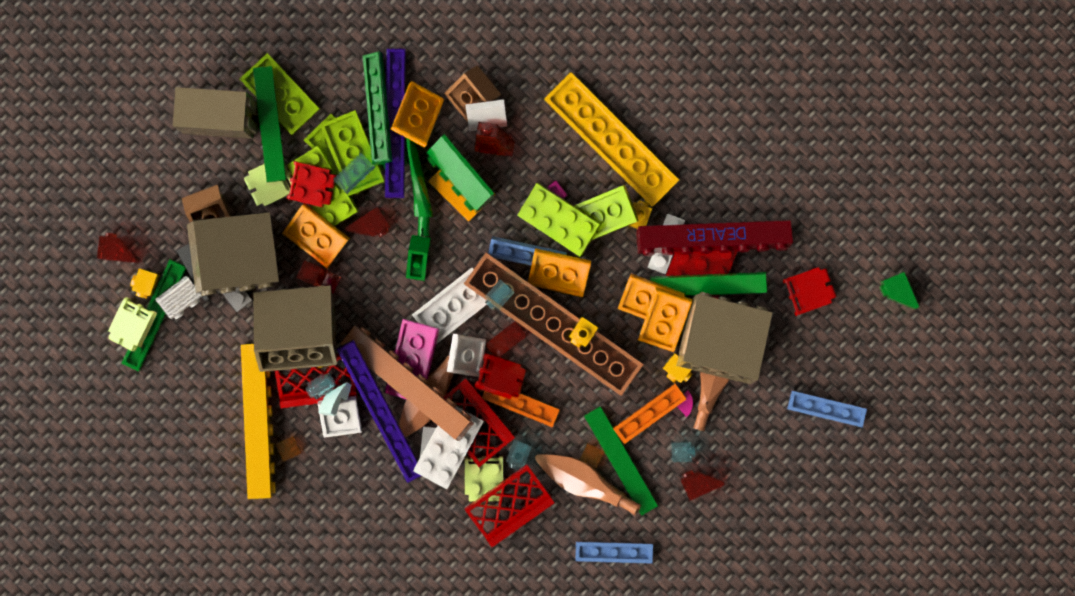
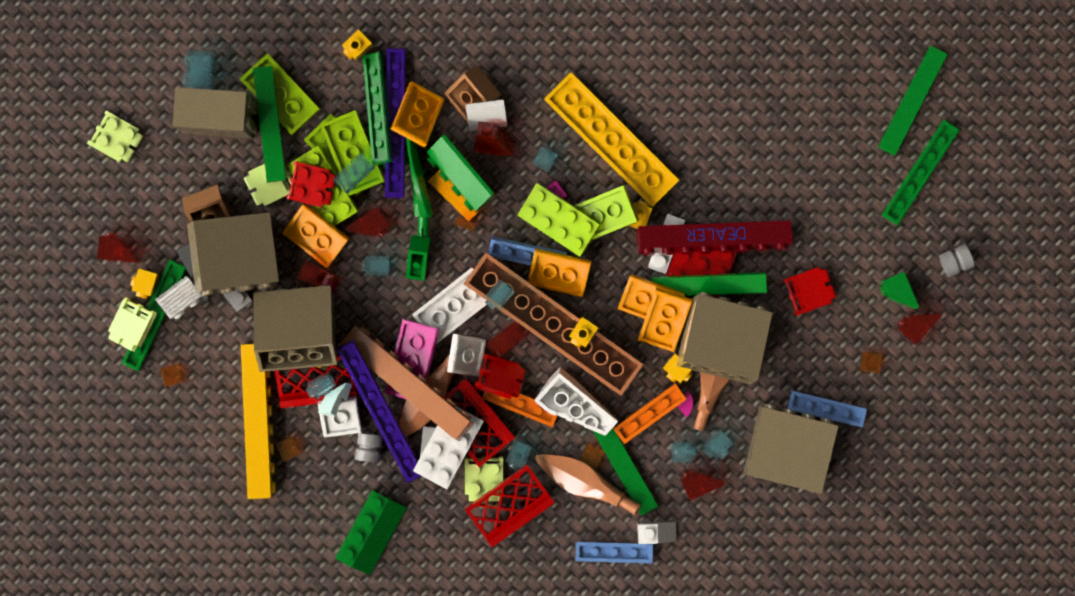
(116, 138): none -> yellowish green plate
(171, 375): none -> clear orange tile
(199, 70): none -> clear light blue brick
(356, 45): none -> yellow brick
(368, 447): none -> light grey wheel
(371, 532): none -> green slope
(376, 266): none -> clear light blue brick
(464, 224): none -> clear orange tile
(545, 159): none -> clear light blue brick
(569, 399): none -> white wedge
(656, 532): none -> white slope
(717, 445): none -> clear light blue brick
(790, 448): none -> dark tan brick
(871, 362): none -> clear orange tile
(912, 100): none -> green tile
(916, 326): none -> clear red slope
(920, 172): none -> green tile
(956, 260): none -> light grey wheel

